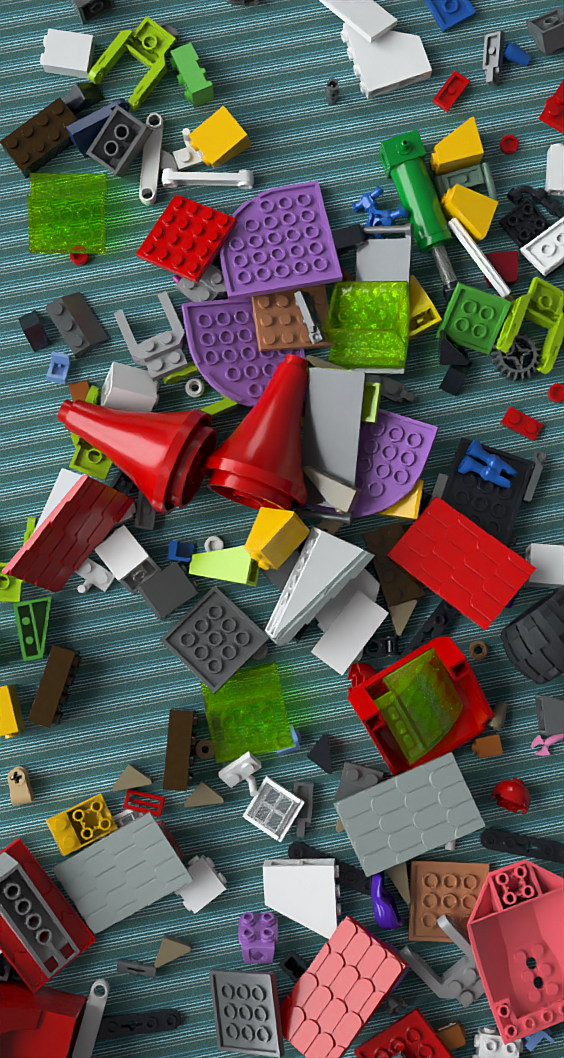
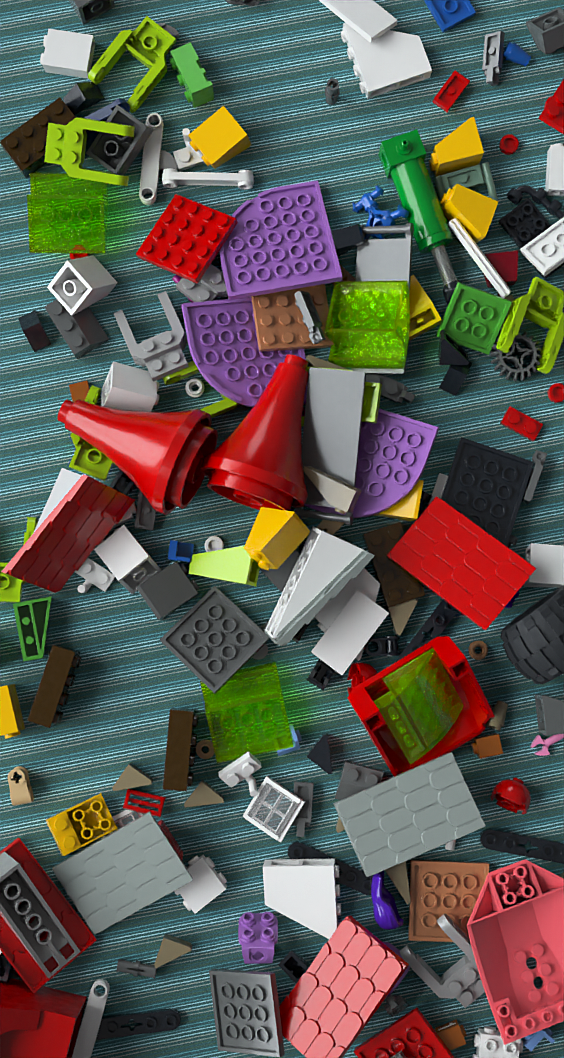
(59, 368): medium blue bracket -> none
(68, 144): none -> lime plate
(81, 283): none -> white slope
(320, 674): none -> black slope
(492, 470): blue piece -> none

